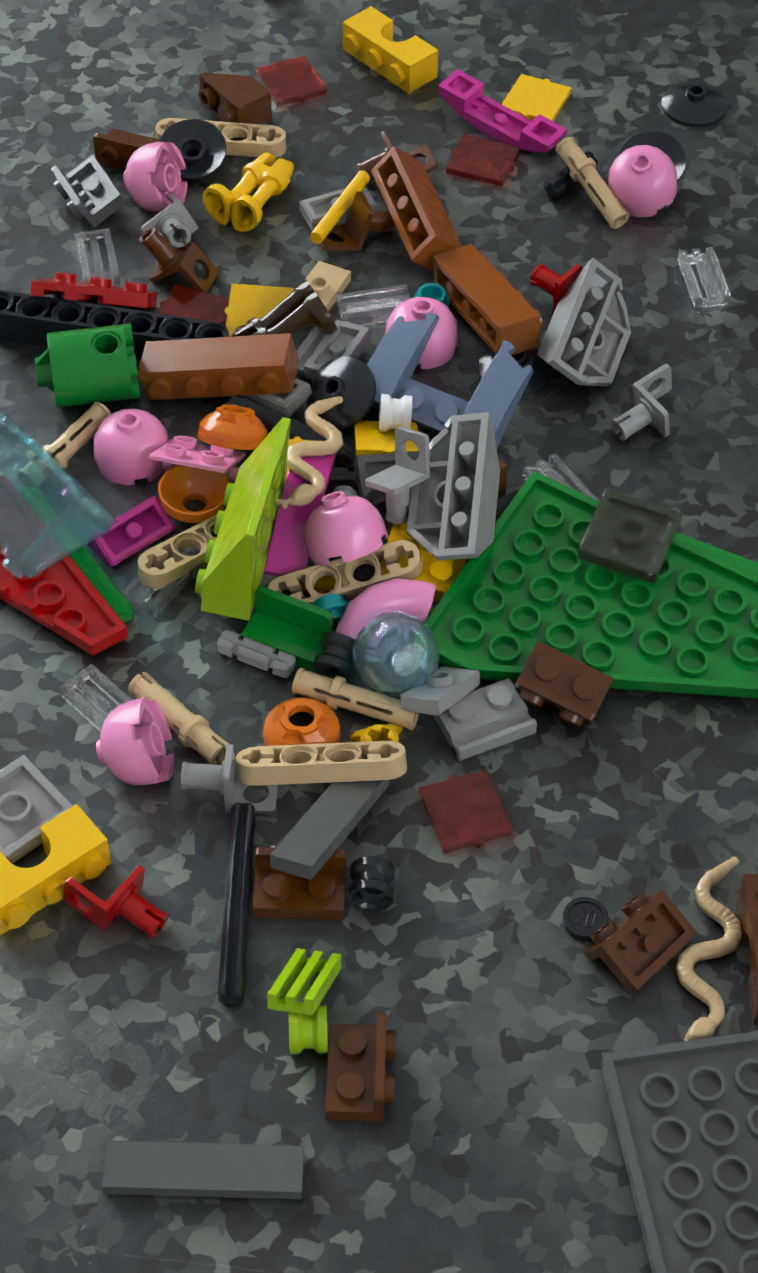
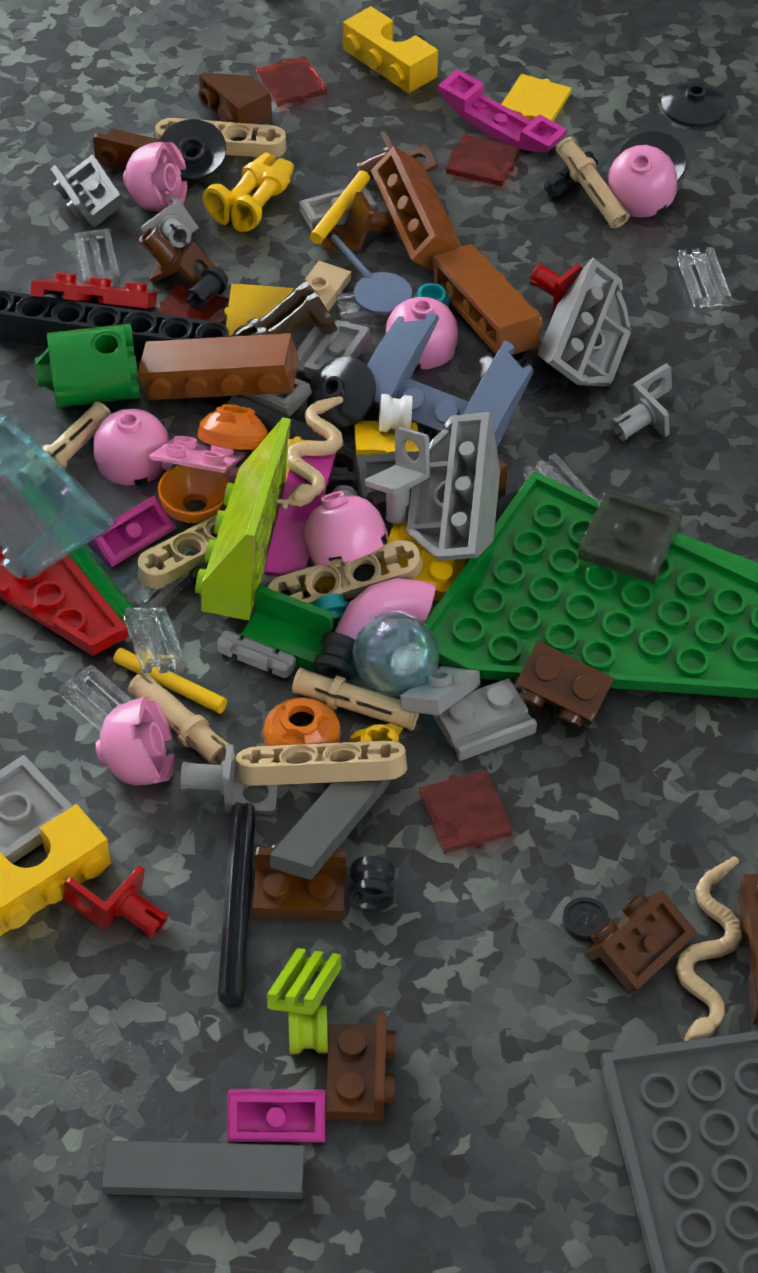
(142, 648): none -> clear tile
(174, 682): none -> yellow bar
(212, 282): none -> black pin
(276, 1115): none -> dark pink slope
(378, 291): none -> sand blue piece

